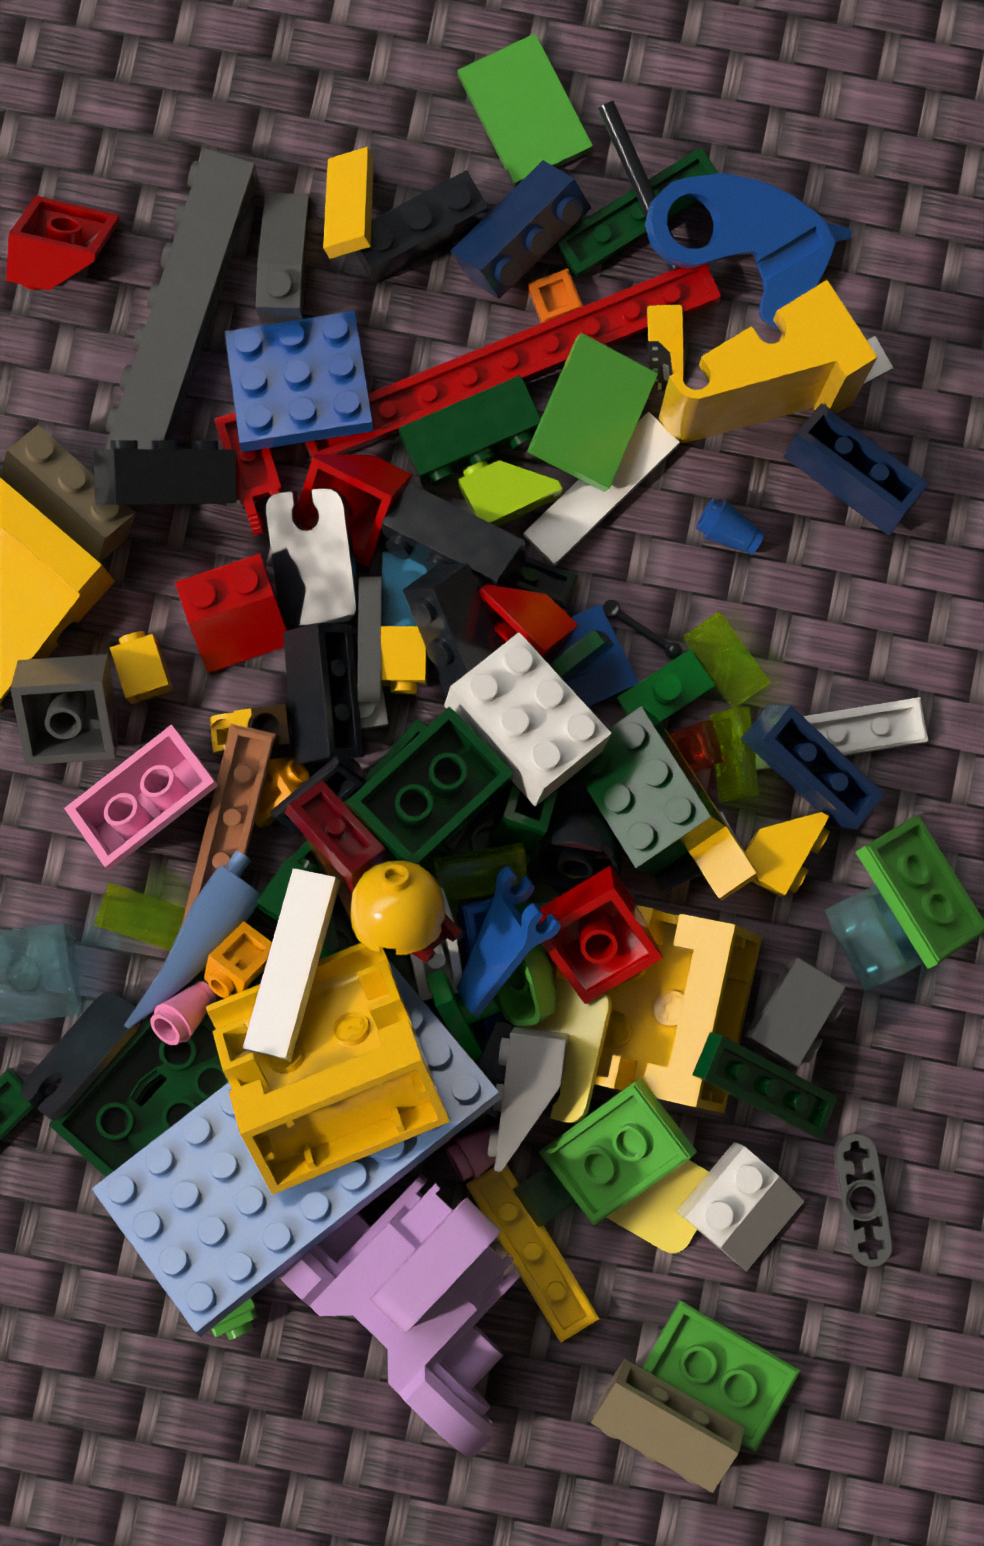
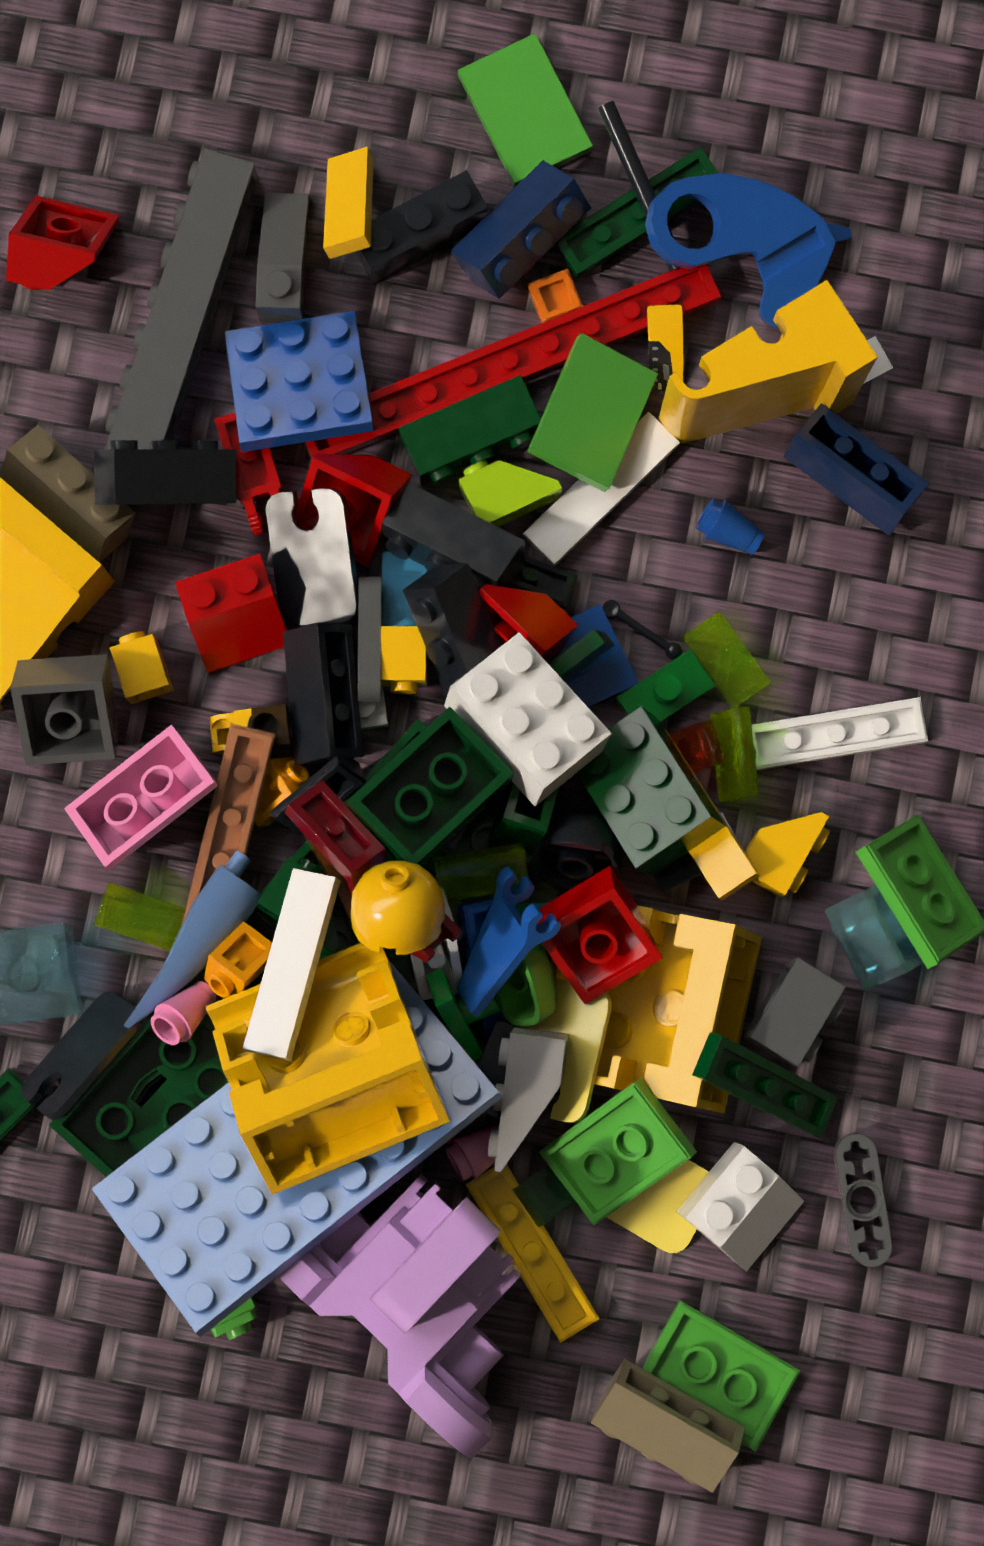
(812, 766): dark blue brick -> none

